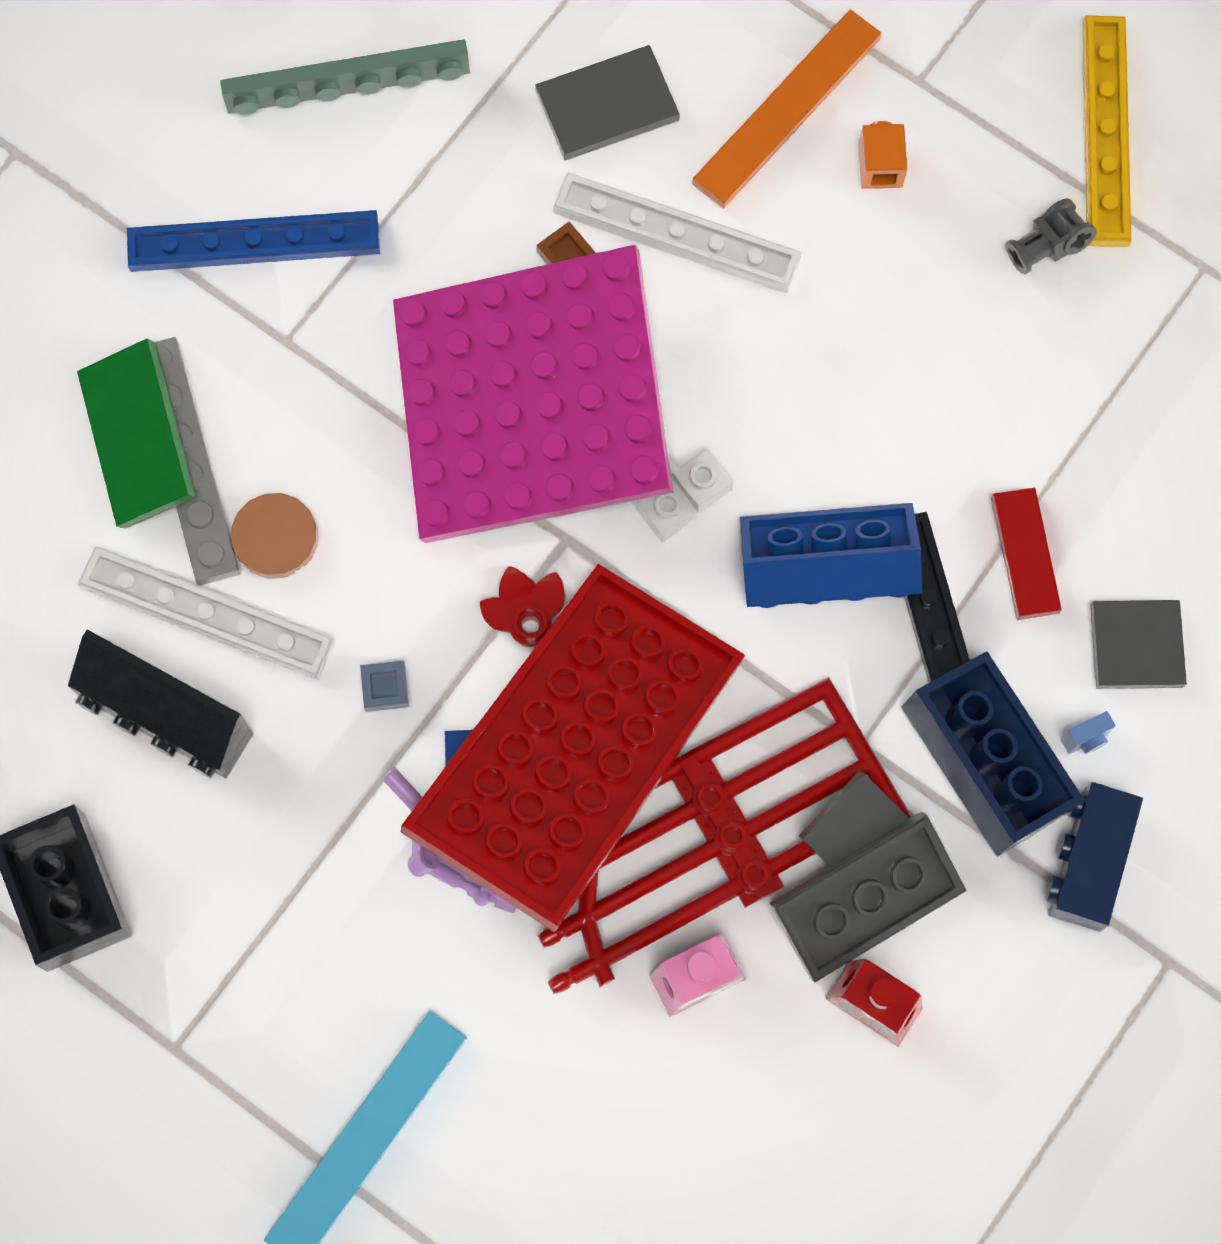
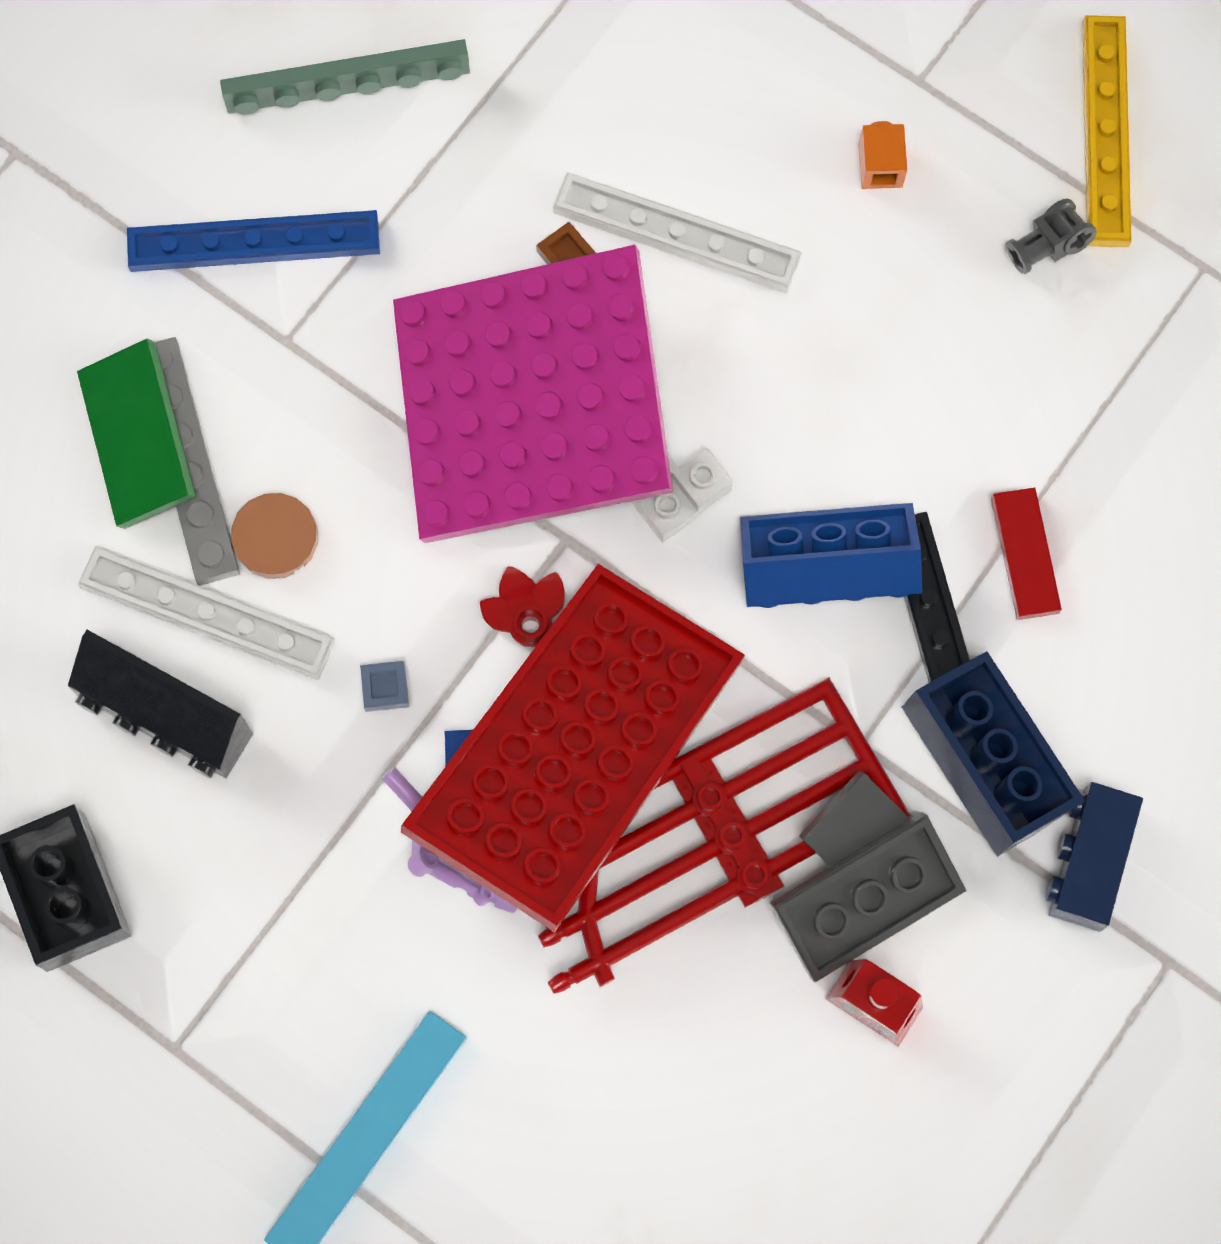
(607, 102): dark grey tile -> none
(697, 974): bright pink torso -> none
(786, 108): orange tile -> none
(1089, 734): medium blue plate -> none
(1138, 644): dark grey tile -> none

